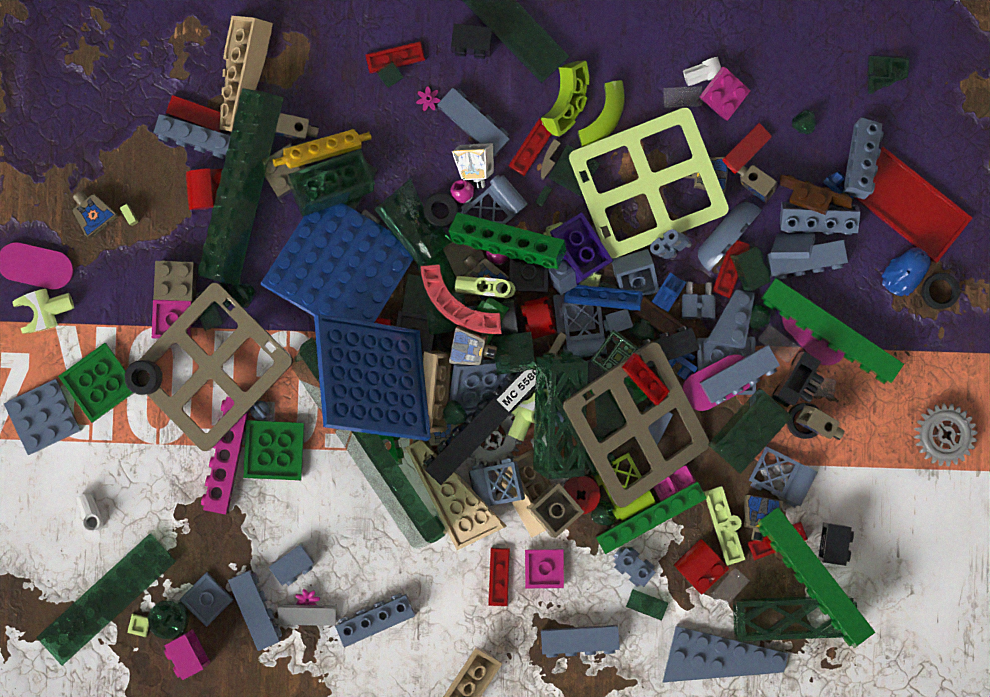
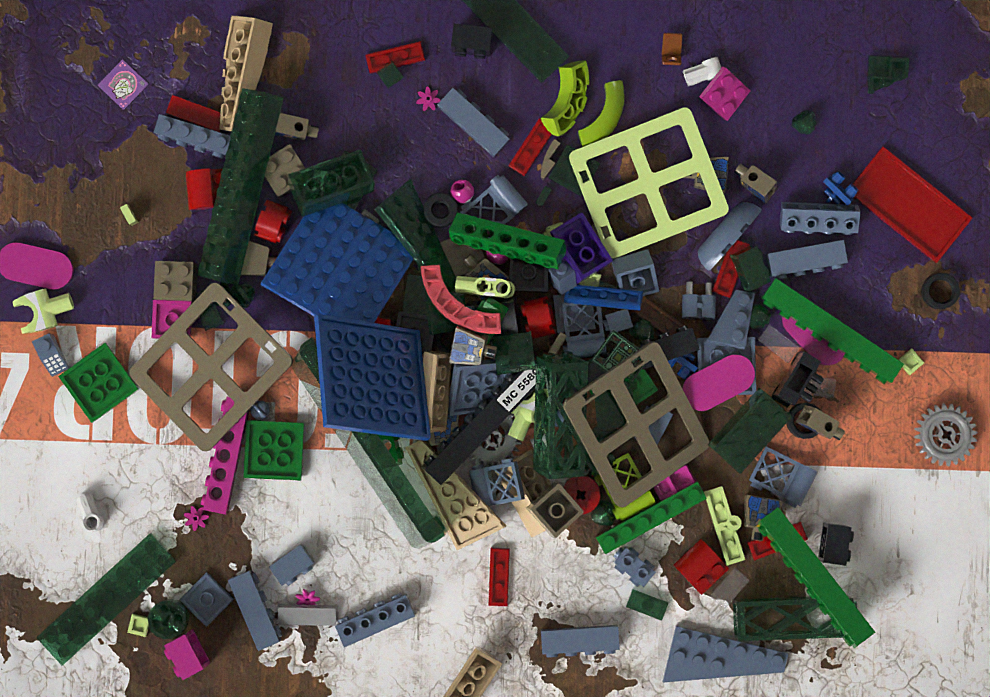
(42, 417): sand blue plate -> none
(50, 354): none -> sand blue slope
(92, 213): torso -> none
(123, 84): none -> sticker
(131, 377): black tyre -> none
(200, 517): none -> dark pink plant
(257, 260): none -> dark tan torso
(272, 221): none -> red brick
(321, 148): yellow plate -> none
(433, 243): clear green plate -> none
(454, 413): clear green cone -> none
(475, 162): torso -> none
(544, 568): dark pink plate -> none
(645, 379): red tile -> none
(668, 292): blue hips -> none
(669, 244): sand blue piece -> none
(671, 48): none -> dark orange bracket
(682, 97): clear tile -> none
(739, 374): sand blue brick -> none
(747, 148): red tile -> none
(793, 246): sand blue tile -> none
(813, 197): reddish brown bracket -> none
(862, 158): sand blue brick -> none
(906, 272): blue piece -> none
(911, 361): none -> yellowish green tile

